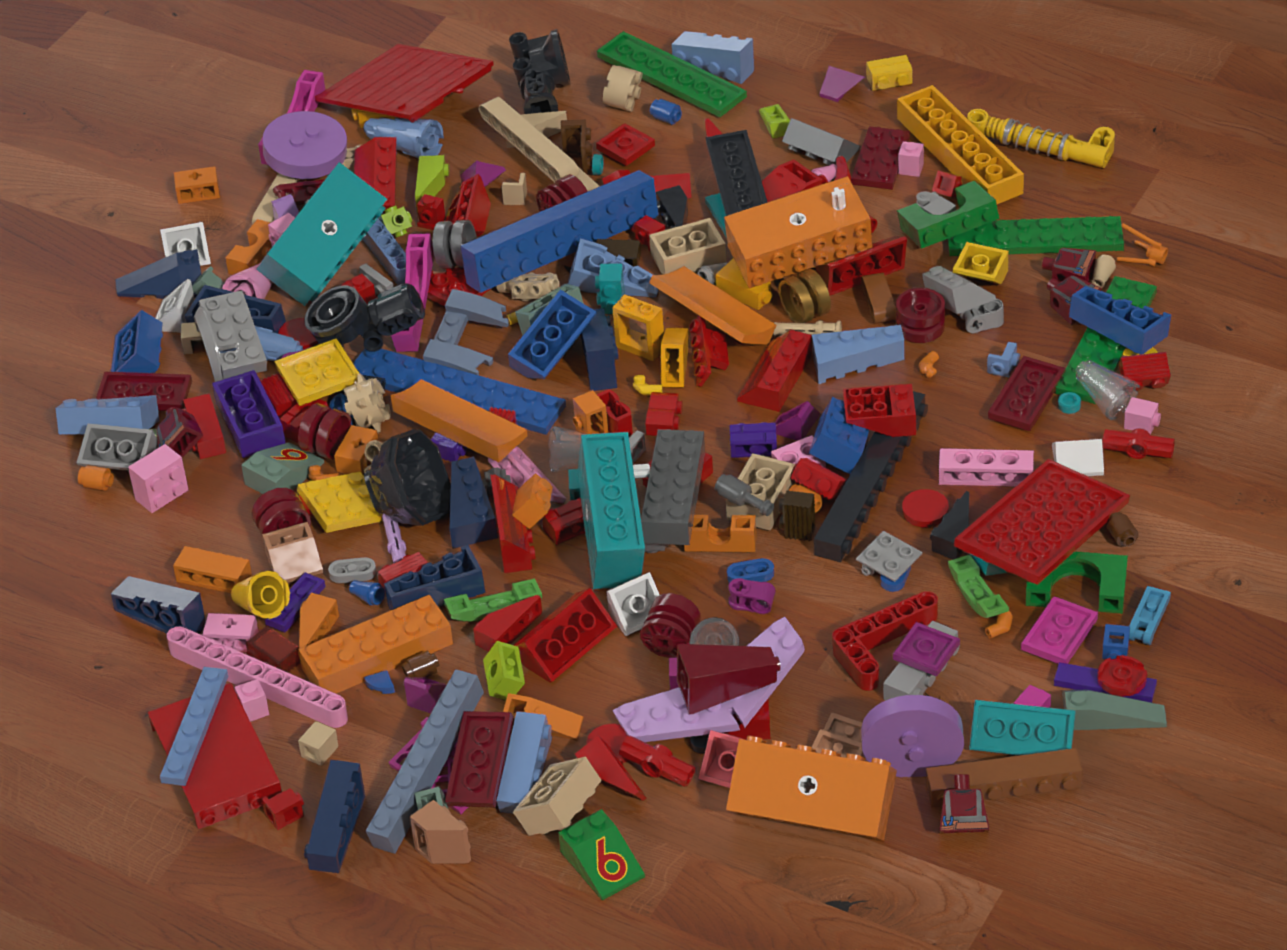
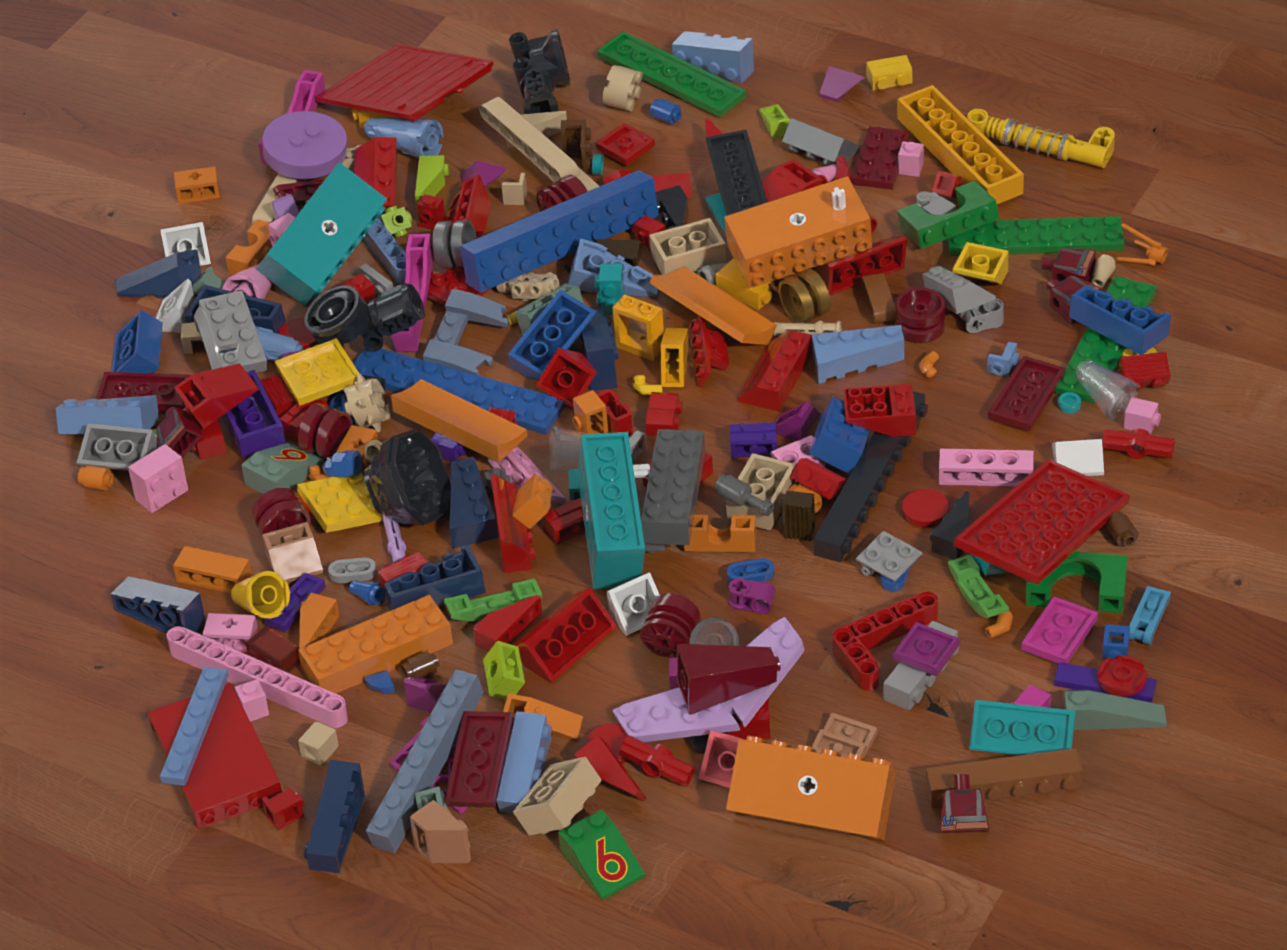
(215, 392): none -> red slope
(343, 464): none -> blue rock
(567, 376): none -> red slope
(913, 734): medium lavender brick -> none

